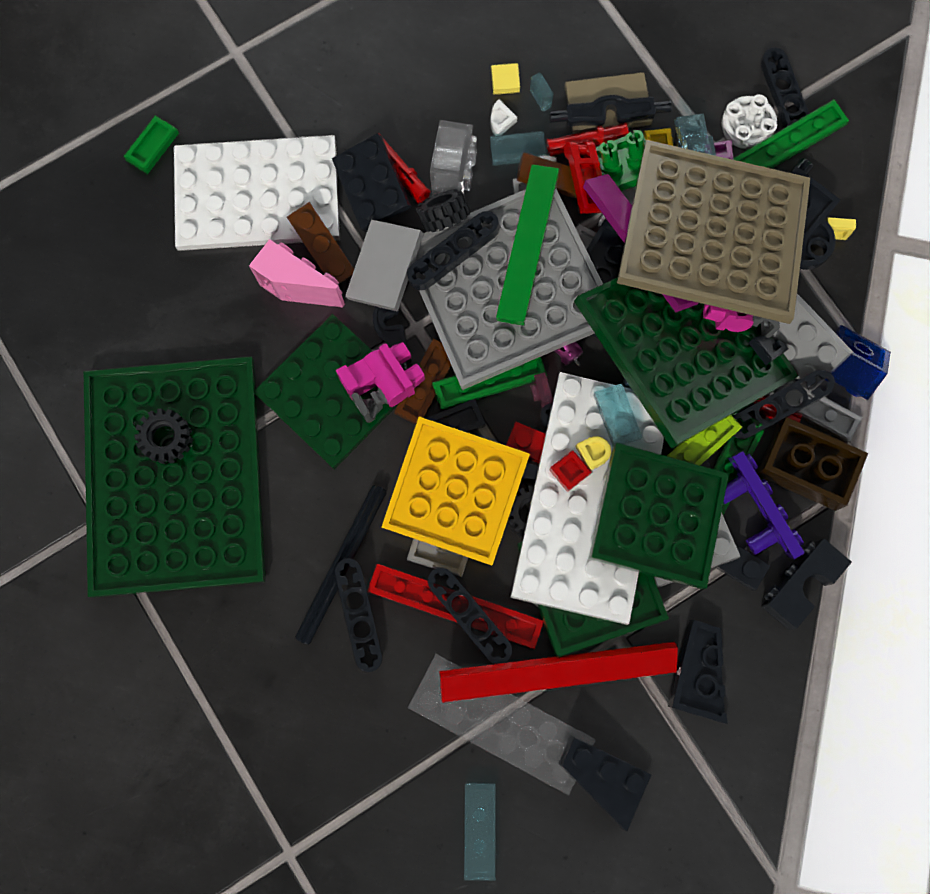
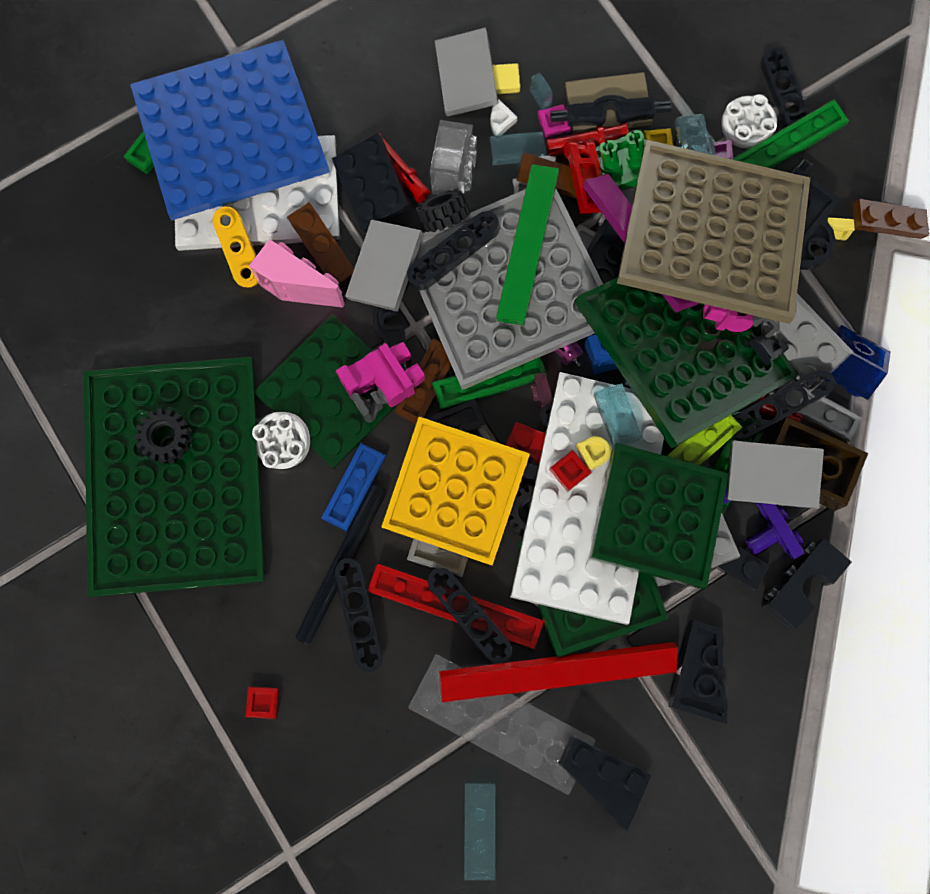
(228, 129): none -> blue plate
(228, 236): none -> yellow plate
(262, 702): none -> red tile
(281, 440): none -> white tile
(353, 487): none -> blue tile
(466, 72): none -> light grey tile
(555, 128): none -> dark pink tile
(598, 356): none -> blue window
(775, 474): none -> light grey tile
(890, 219): none -> reddish brown plate

